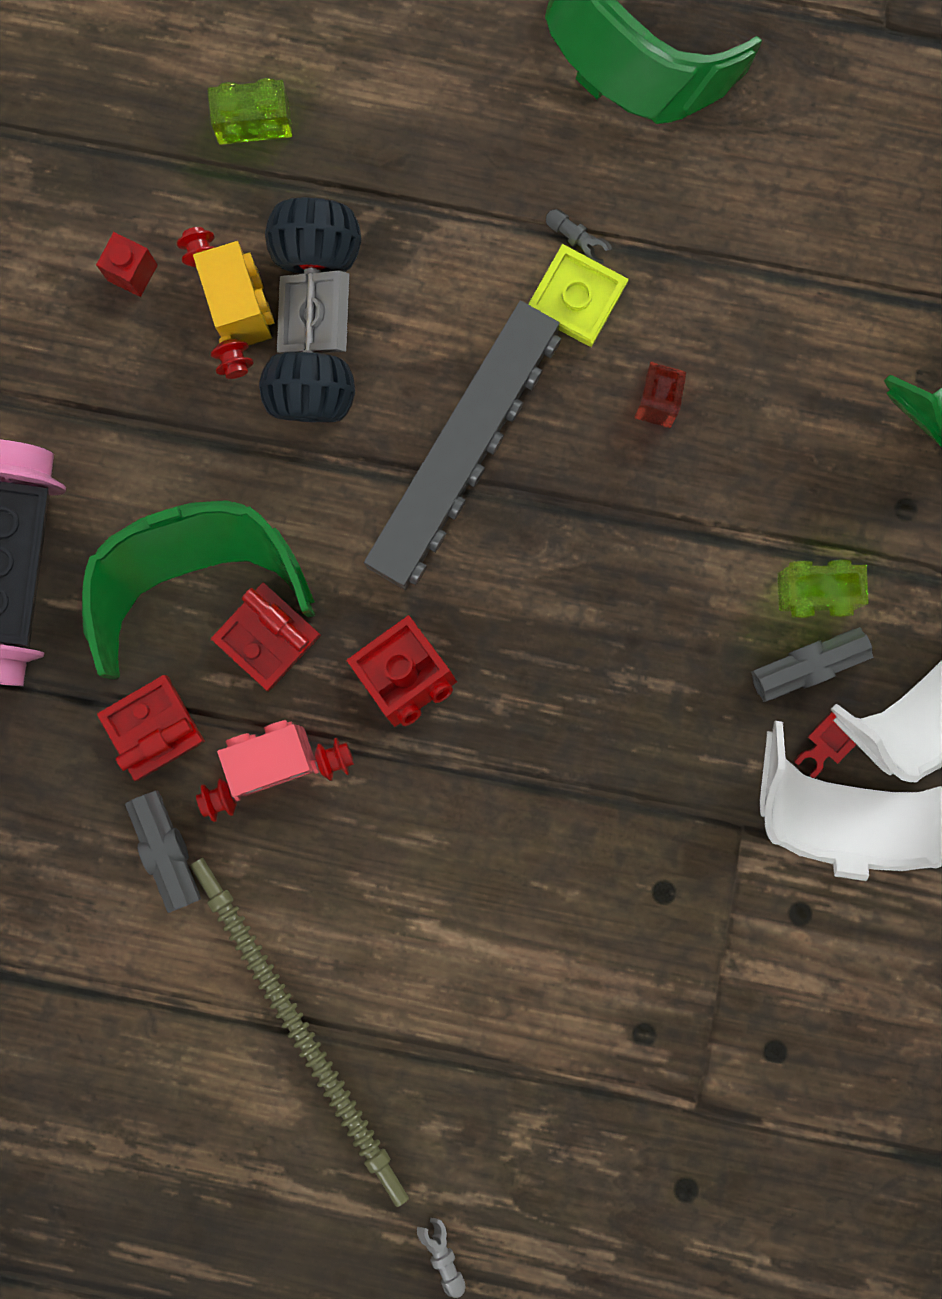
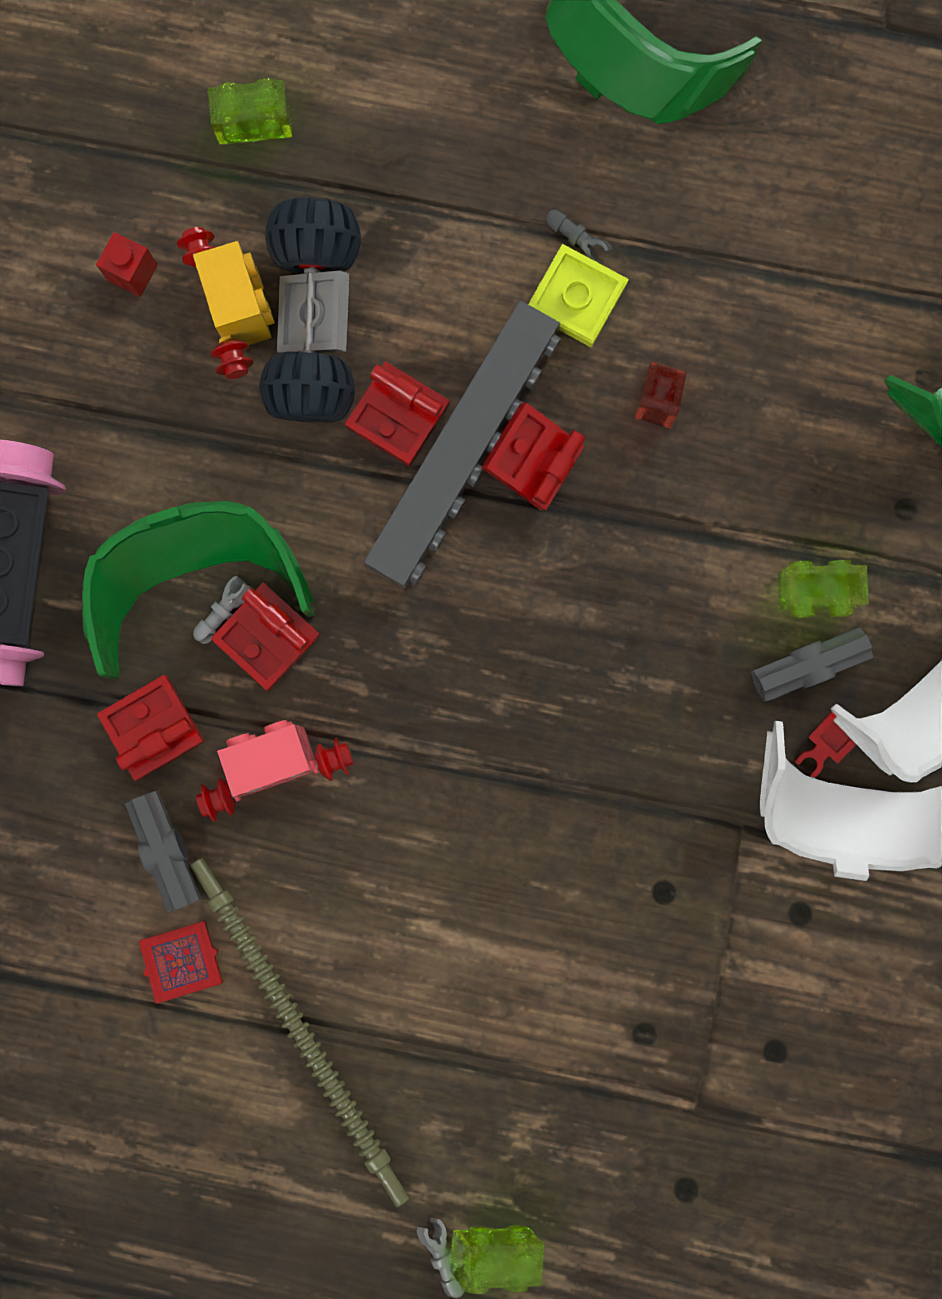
(180, 962): none -> piece
(221, 611): none -> light grey piece
(397, 413): none -> red plate
(402, 672): red plate -> none
(497, 1258): none -> clear neon green brick
(533, 456): none -> red plate

